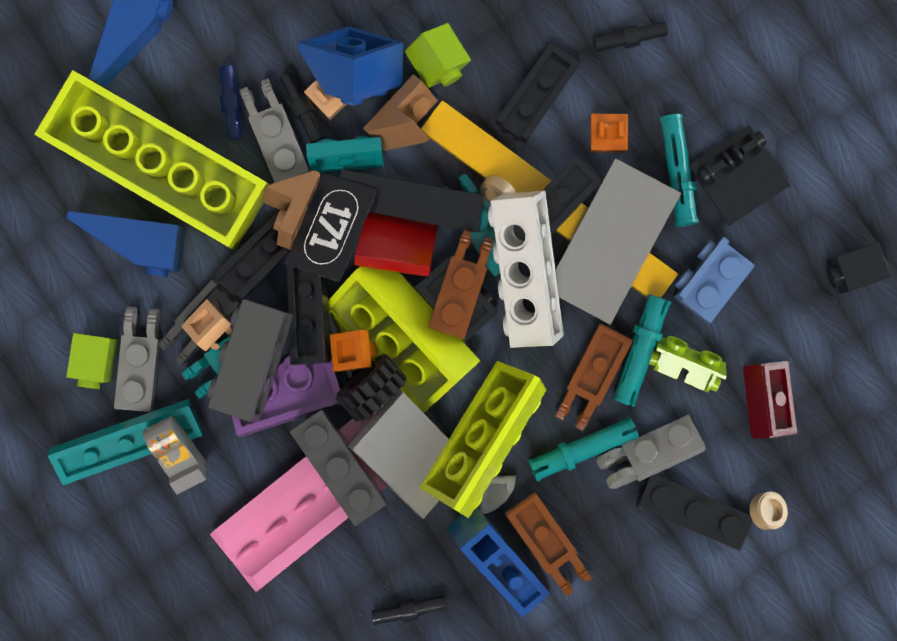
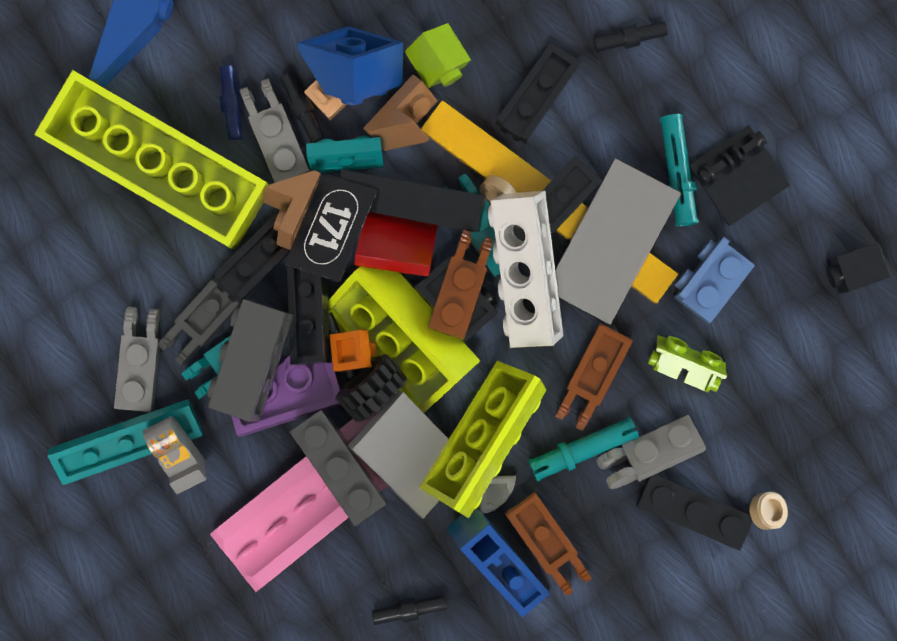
(92, 360): lime brick -> none
(144, 243): blue slope -> none
(207, 326): light nougat tile -> none
(609, 133): orange tile -> none
(639, 356): teal pin -> none
(770, 400): dark red slope -> none

